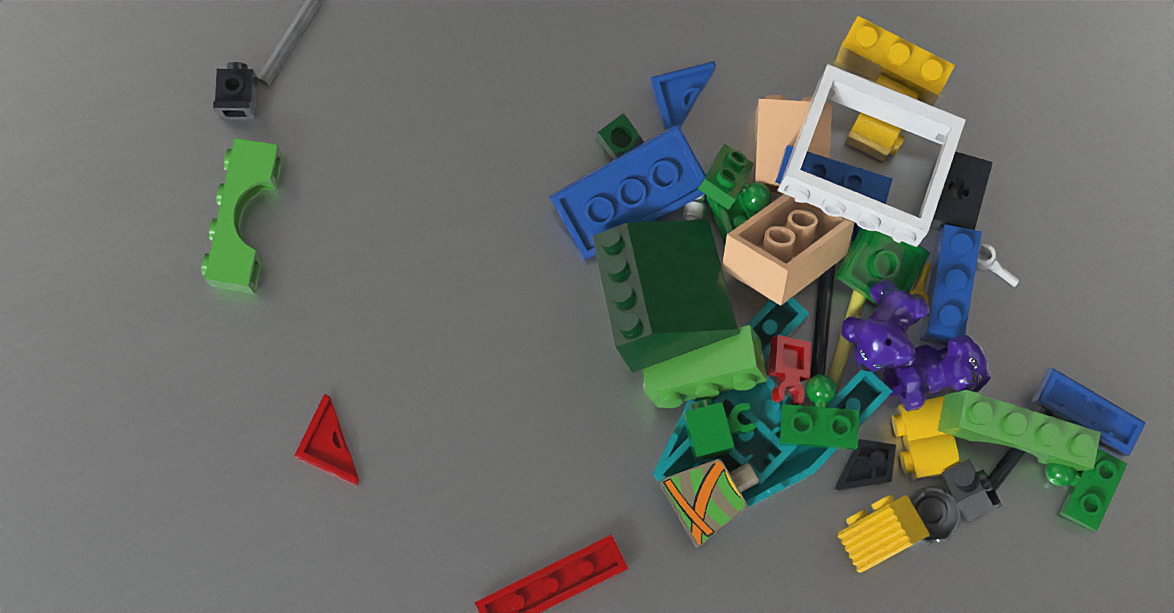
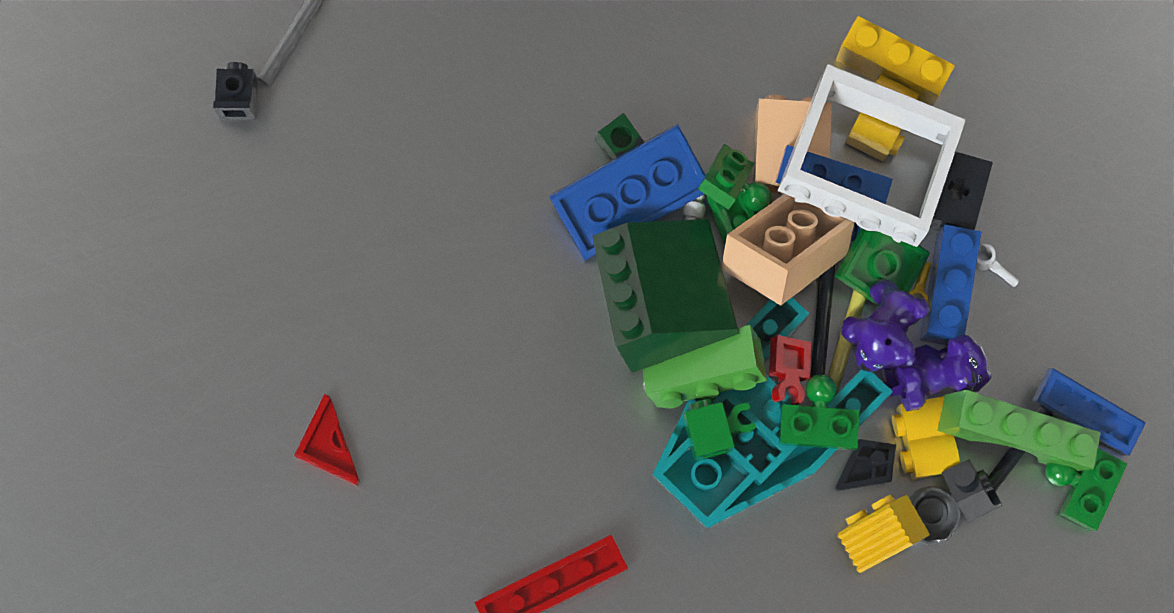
(251, 170): bright green arch -> none
(679, 91): blue tile -> none
(708, 497): torso -> none

